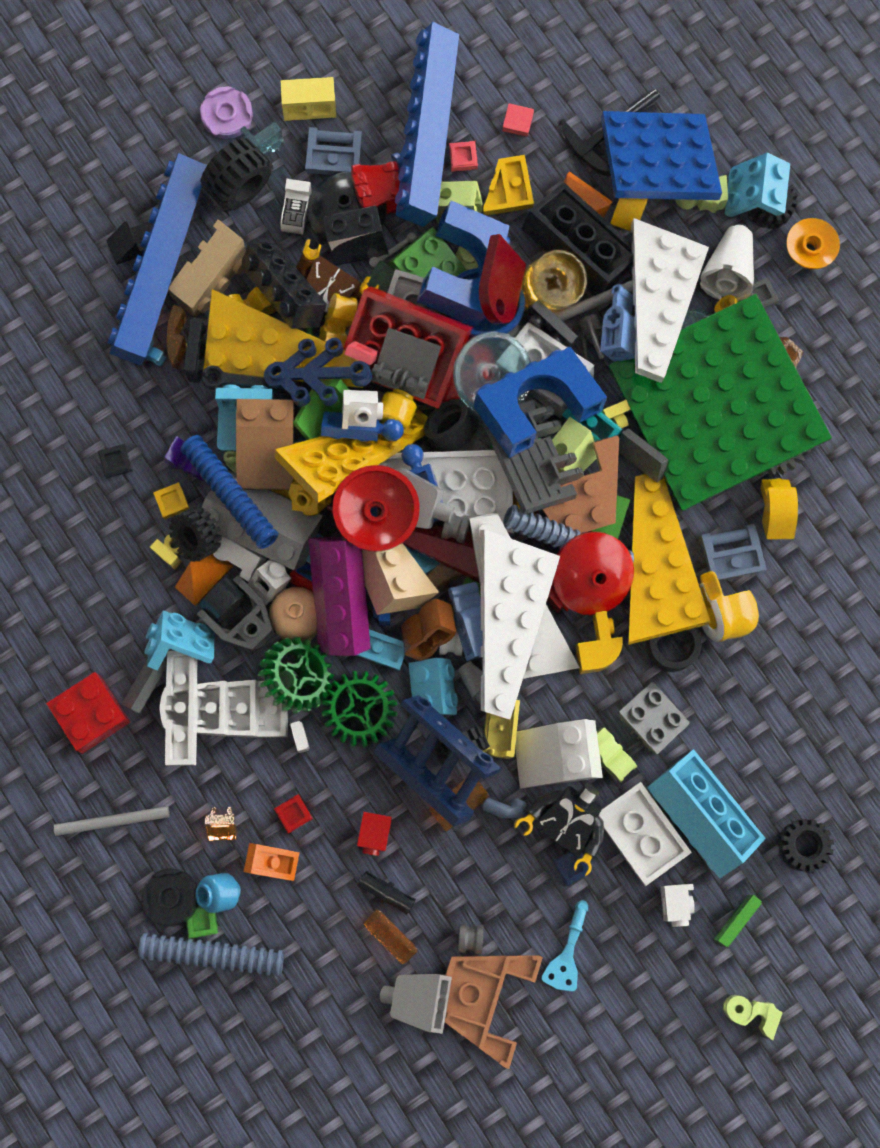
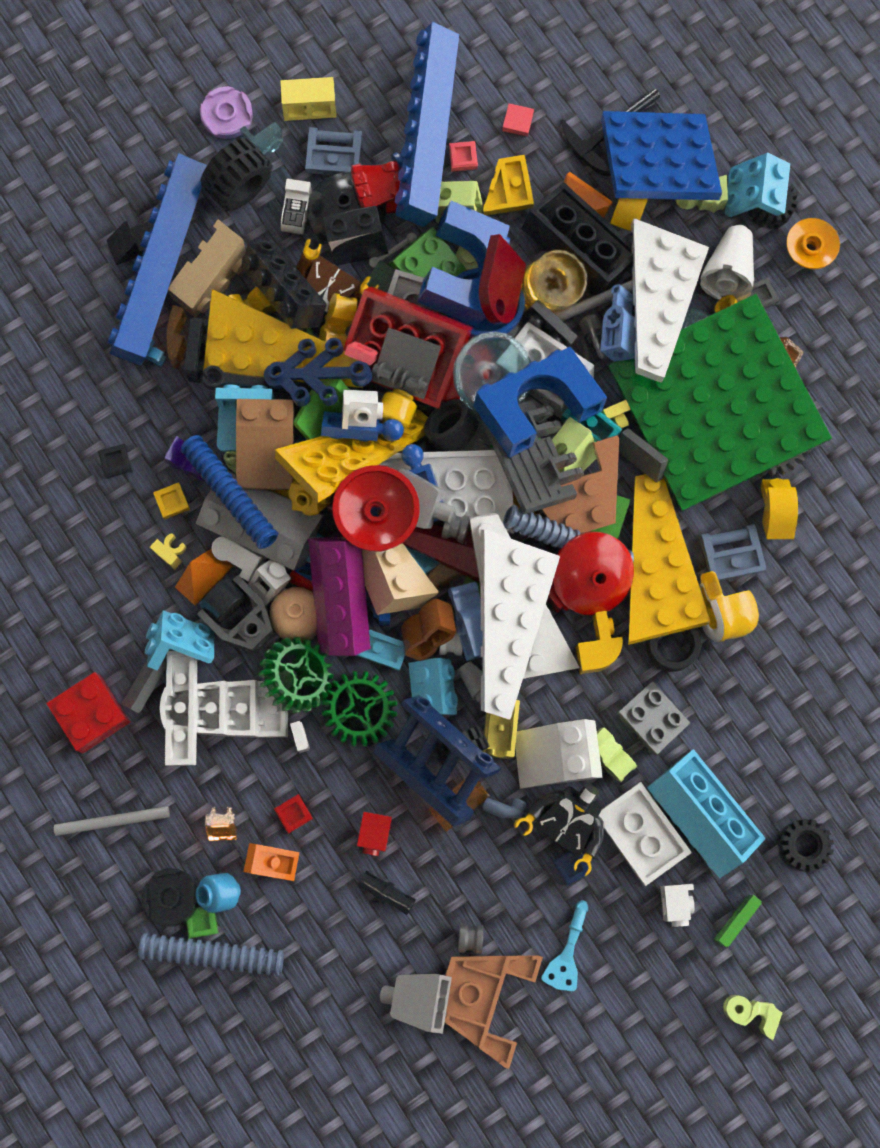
(206, 538): black tyre -> none
(390, 936): clear orange slope -> none

